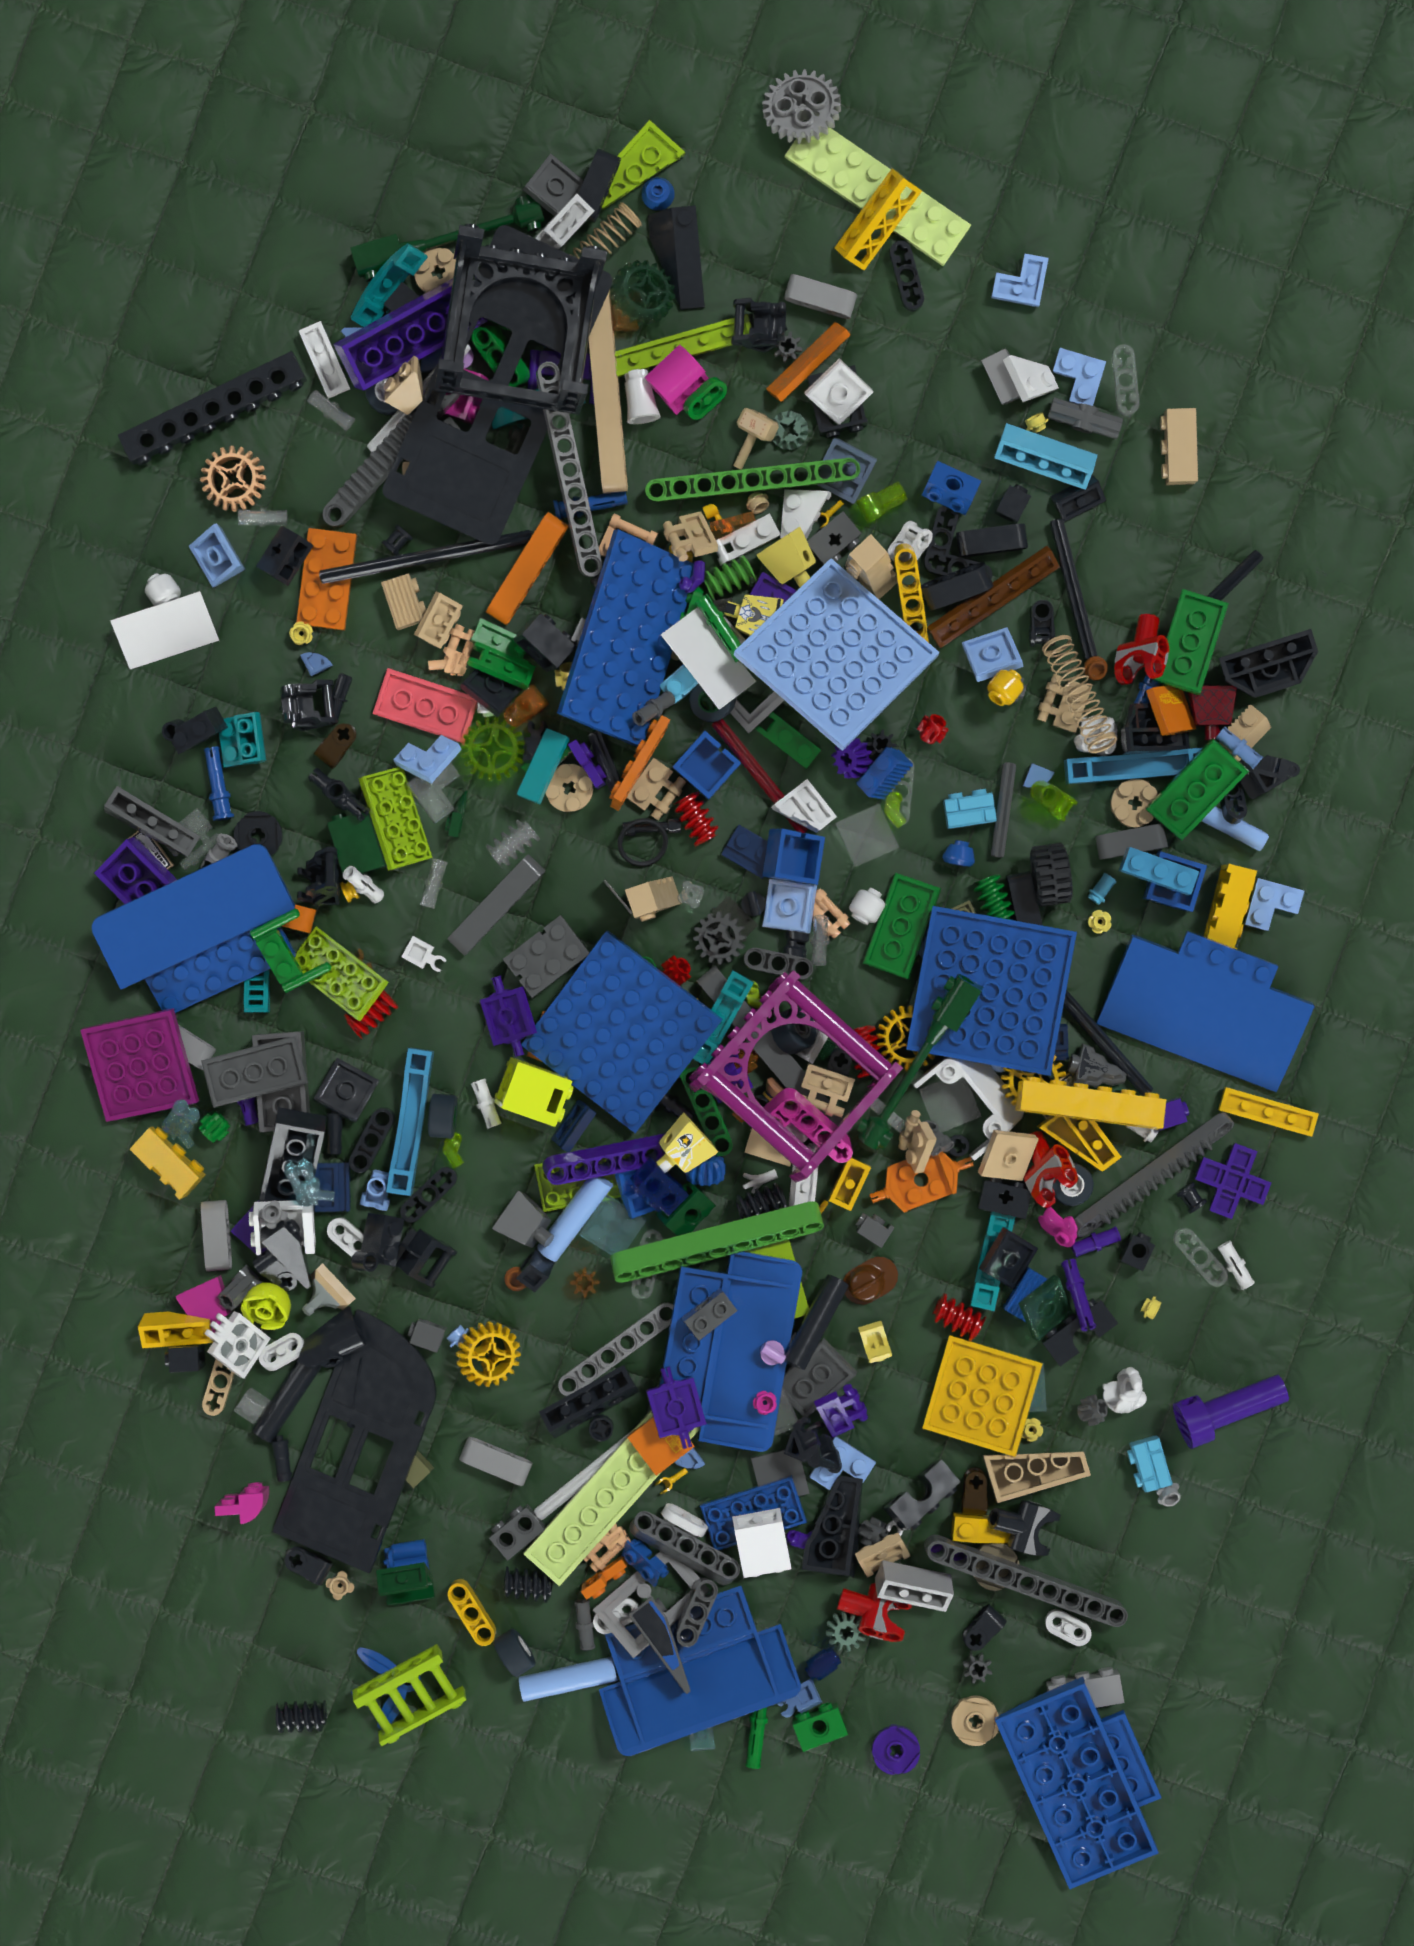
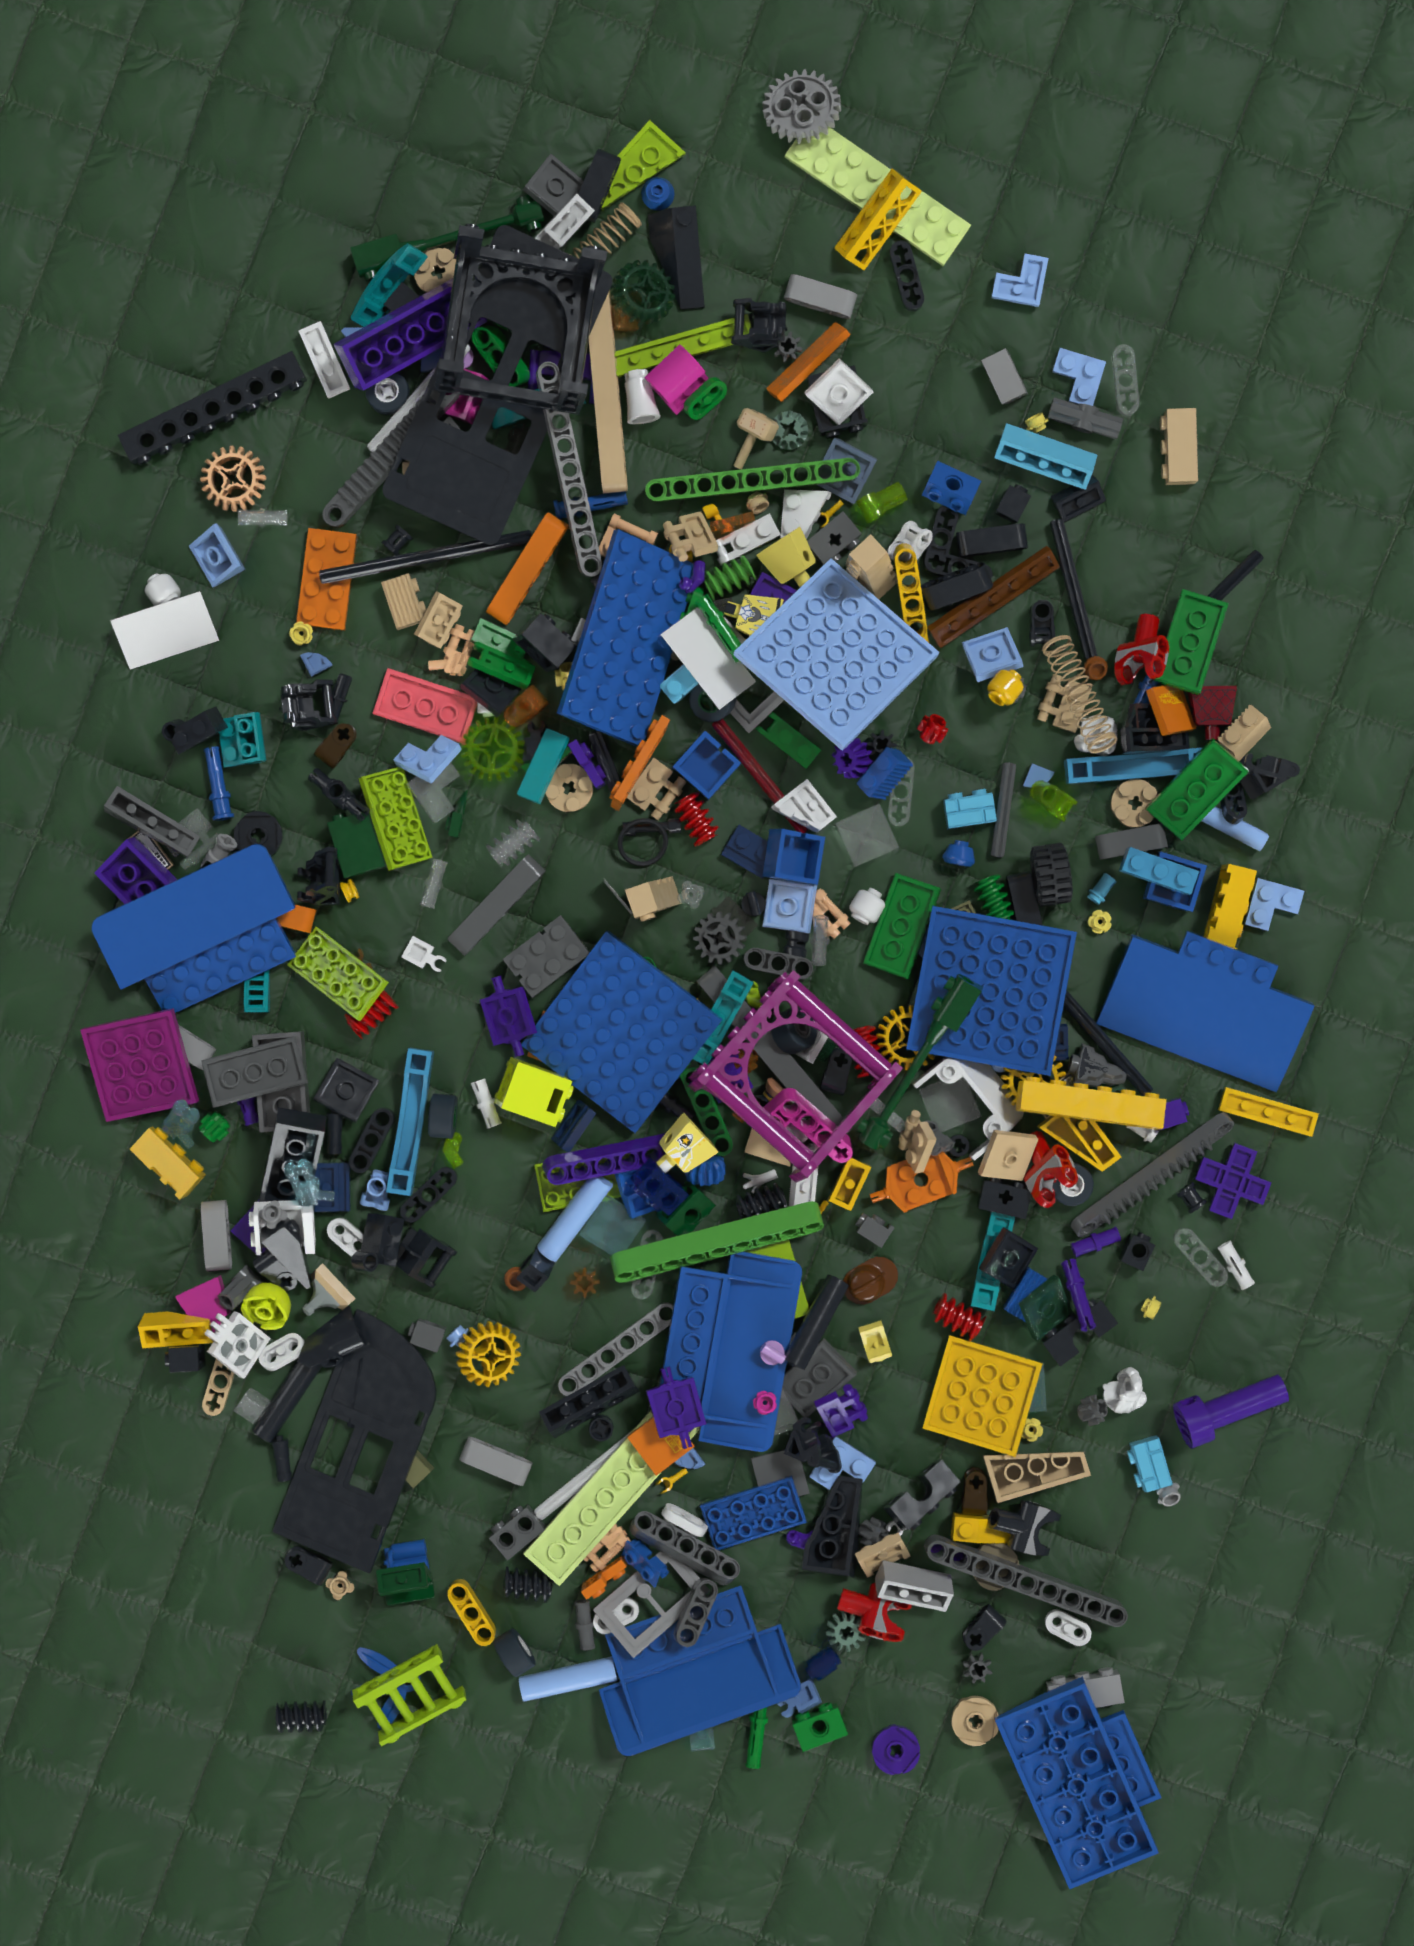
(247, 1503): dark pink brick -> none
(280, 956): green plate -> none
(284, 555): black brick -> none
(331, 410): clear pin -> none
(363, 884): white pin -> none
(406, 387): tan slope -> none
(524, 1222): dark grey torso -> none
(653, 708): dark grey pin -> none
(656, 1630): slope -> none
(677, 969): red gear -> none
(709, 1314): dark grey brick -> none
(761, 1543): white panel -> none
(829, 1084): tan plate -> none
(892, 807): clear neon green arm -> none
(1030, 377): white wing -> none
(1062, 1229): dark pink plate -> none
(1239, 747): medium blue pin -> none
(1271, 664): black wedge -> none

